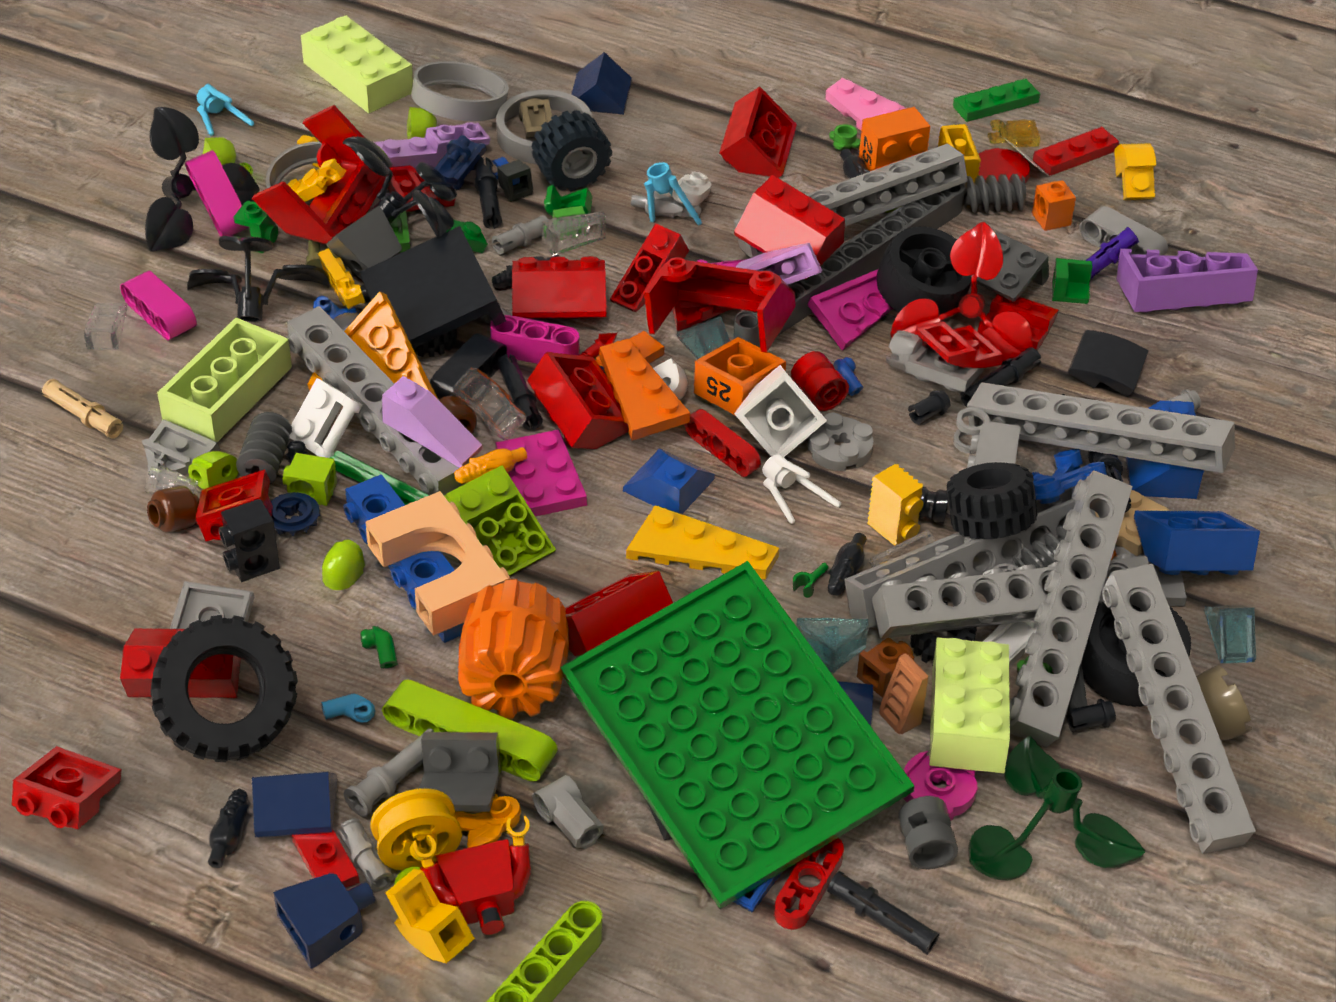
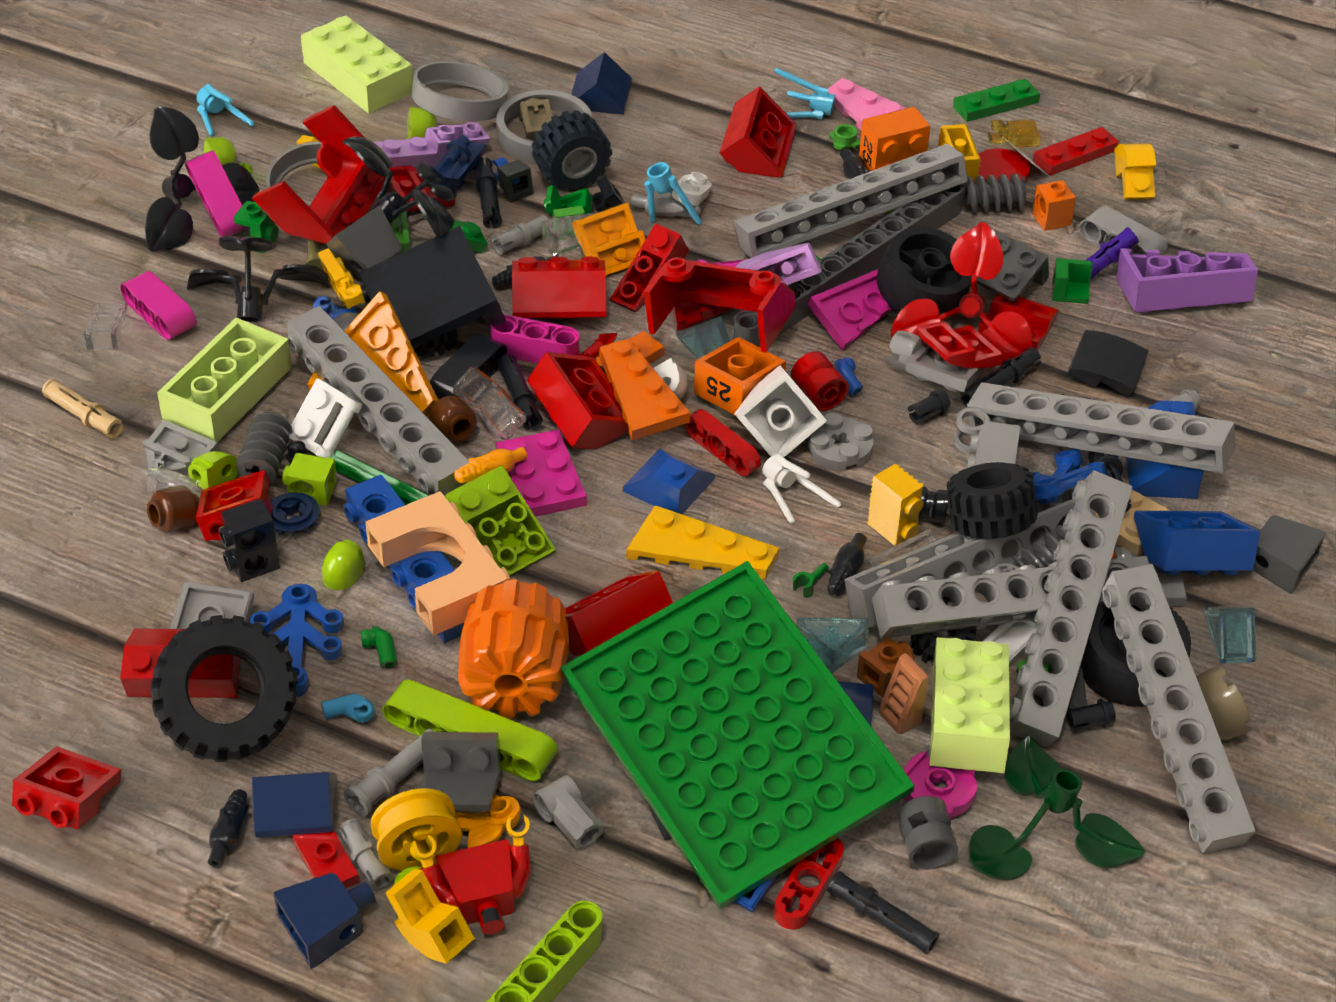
(300, 601): none -> blue plant
(318, 180): yellow hinge -> none
(428, 422): lavender slope -> none
(608, 197): none -> black tile
(610, 237): none -> light orange slope
(785, 217): slope -> none
(820, 102): none -> medium azure plant
(1286, 551): none -> dark grey torso

